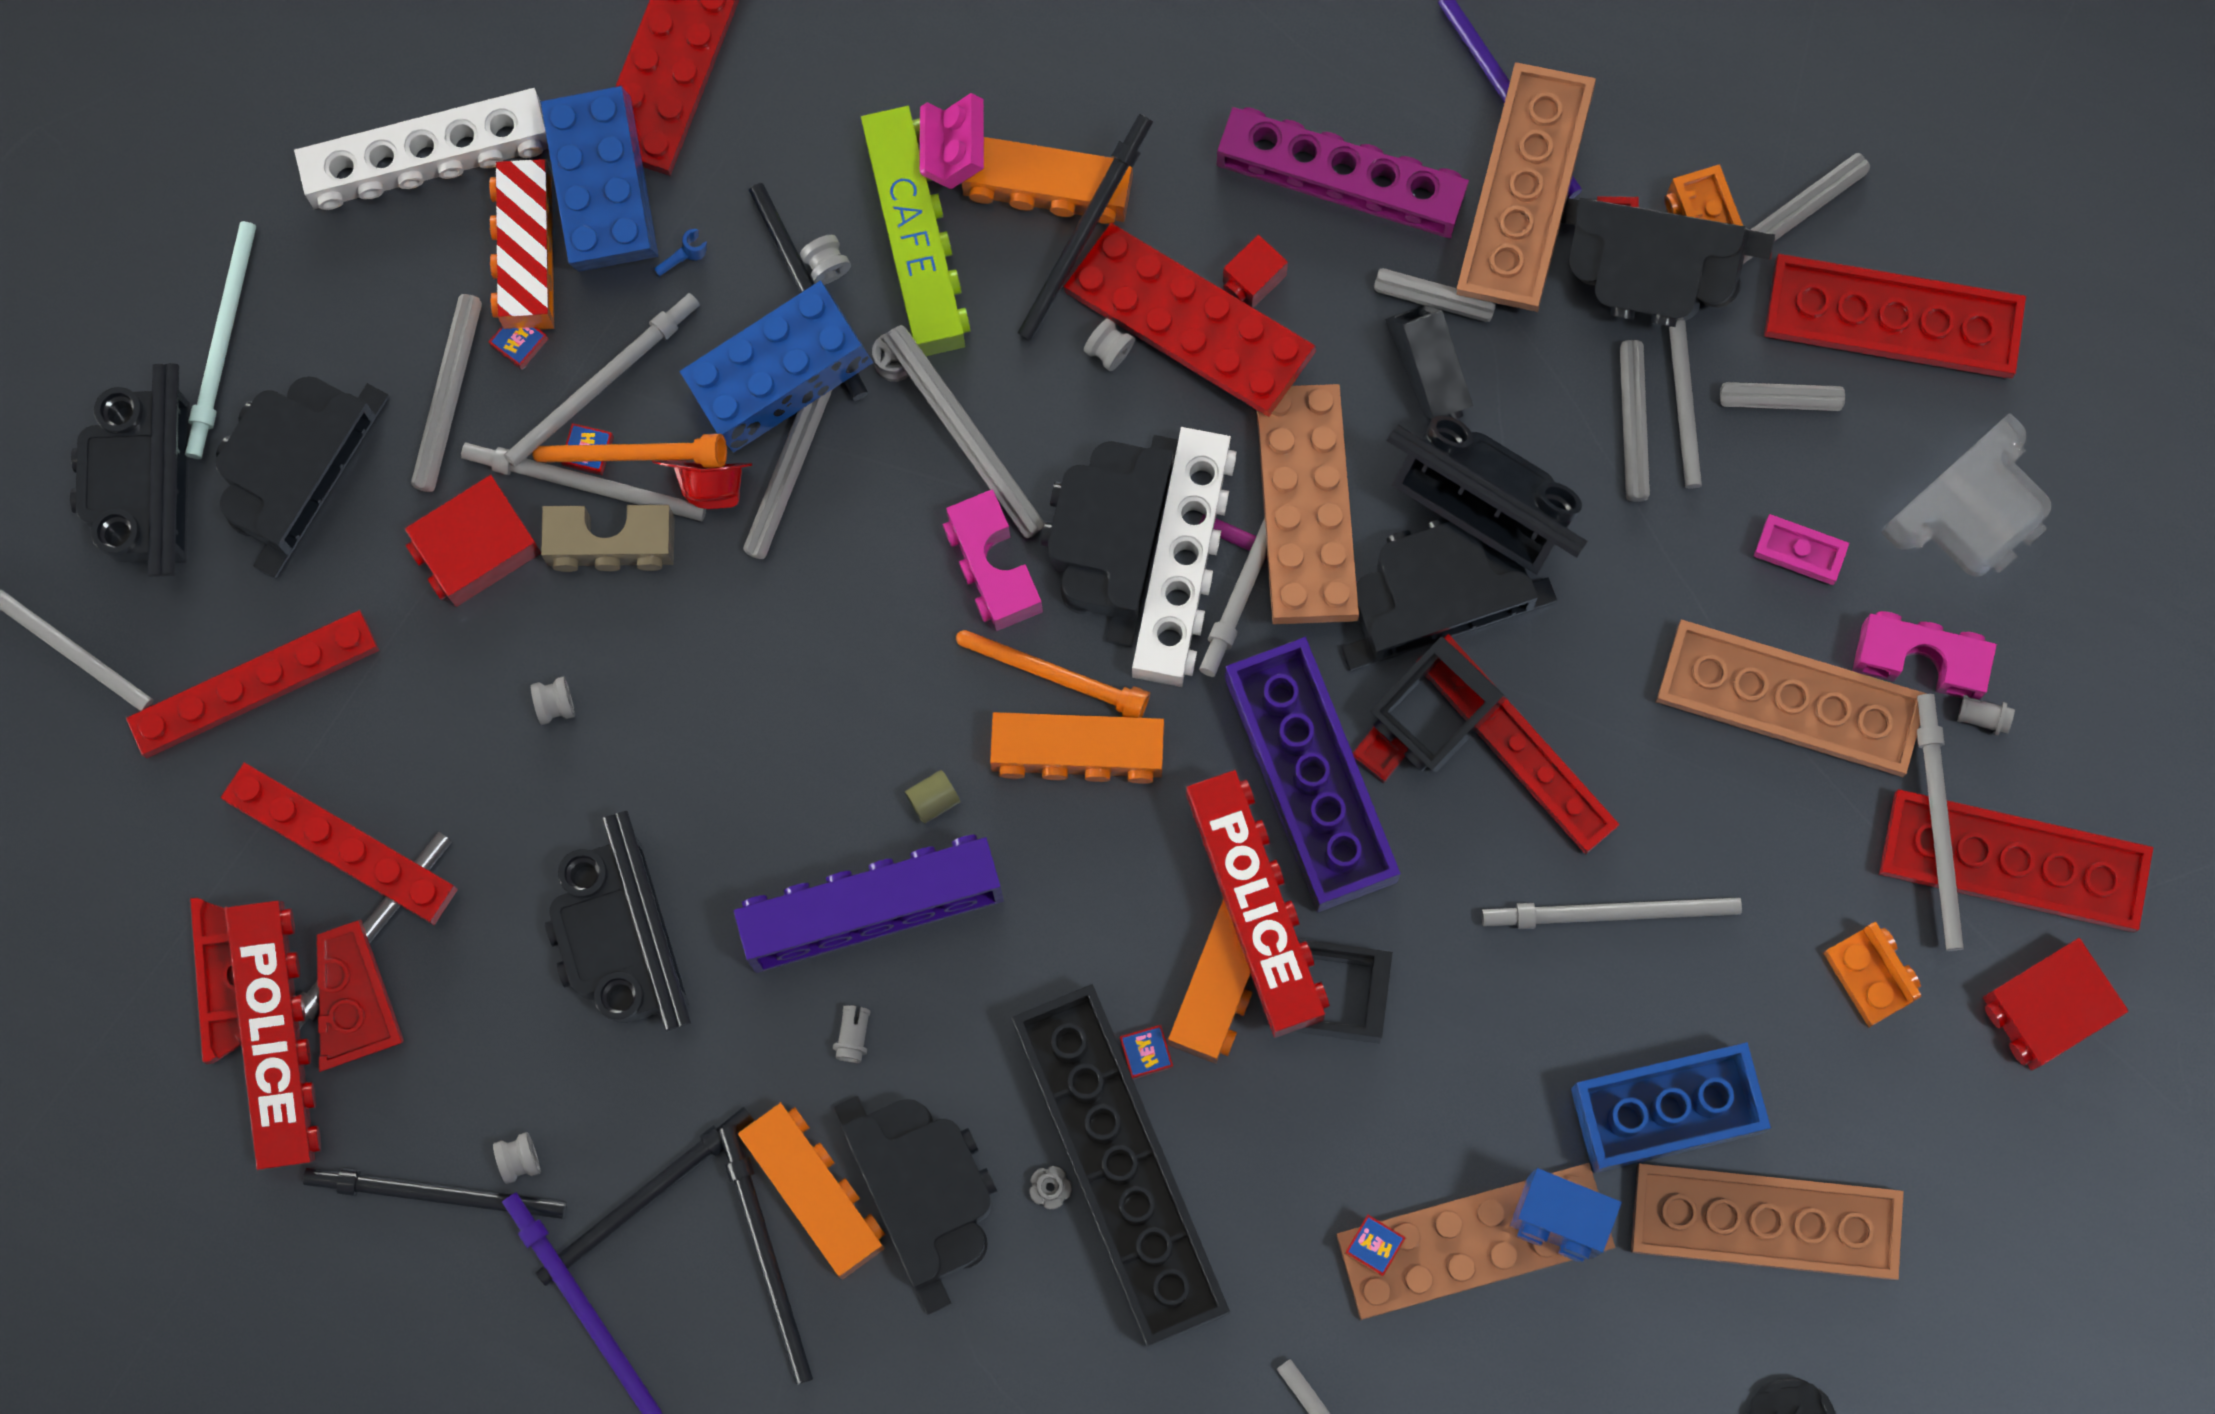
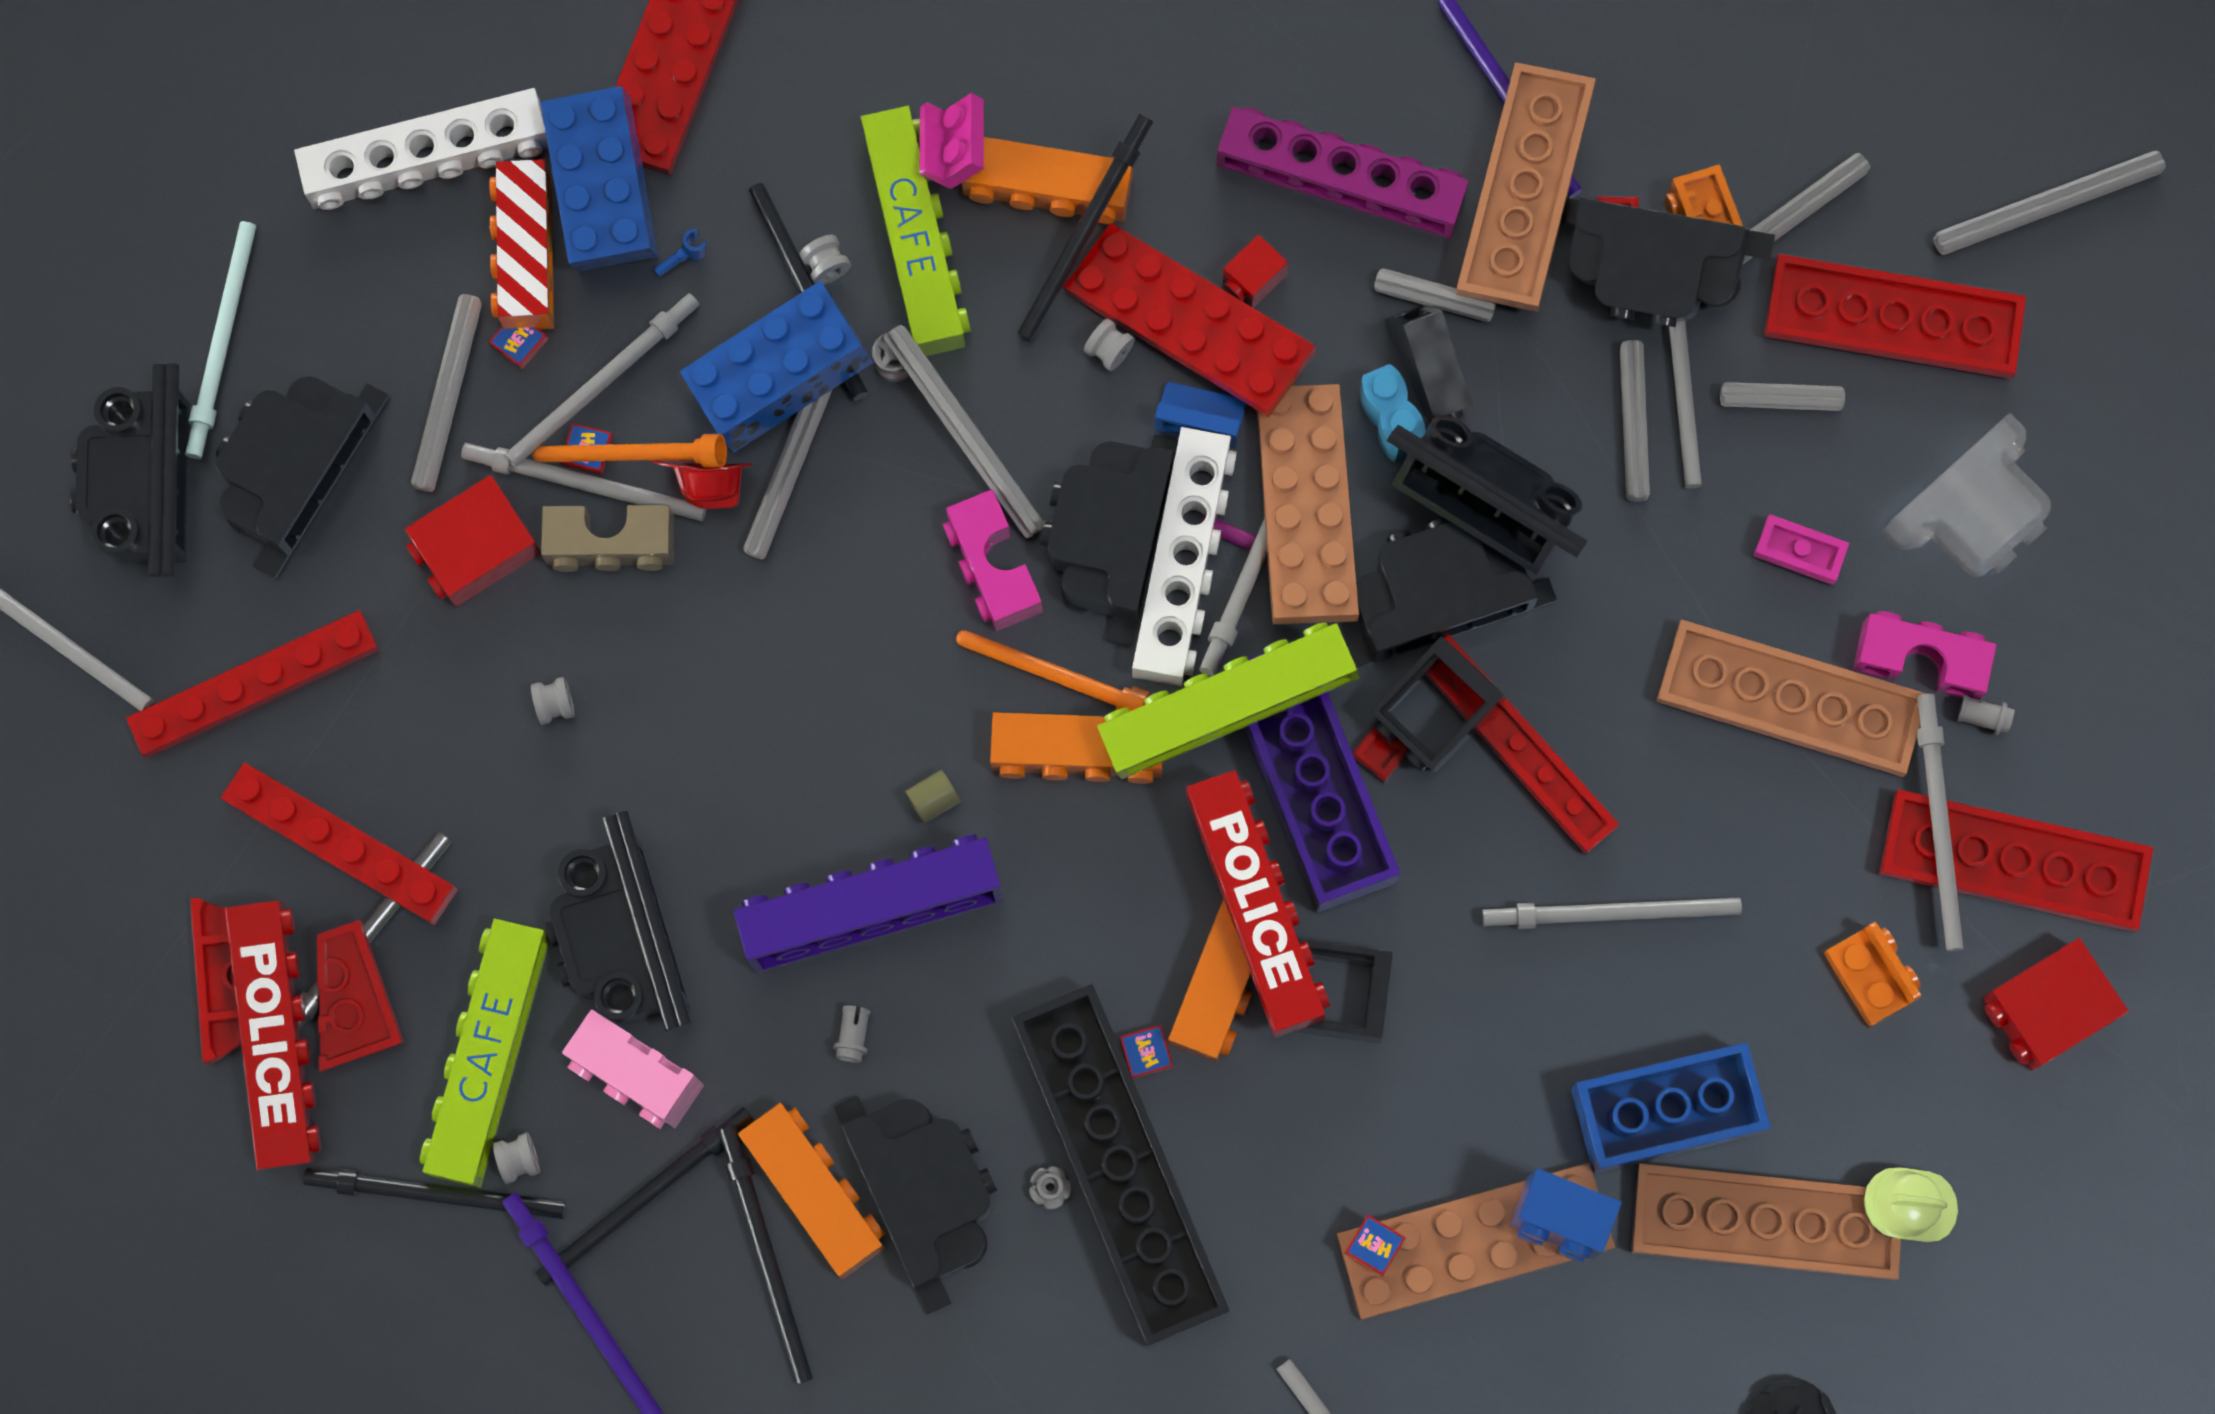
(485, 1053): none -> lime brick
(631, 1071): none -> bright pink wedge
(1200, 411): none -> blue panel
(1227, 700): none -> lime brick
(1385, 405): none -> dark azure brick
(1911, 1204): none -> yellowish green piece
(2049, 202): none -> light grey axle

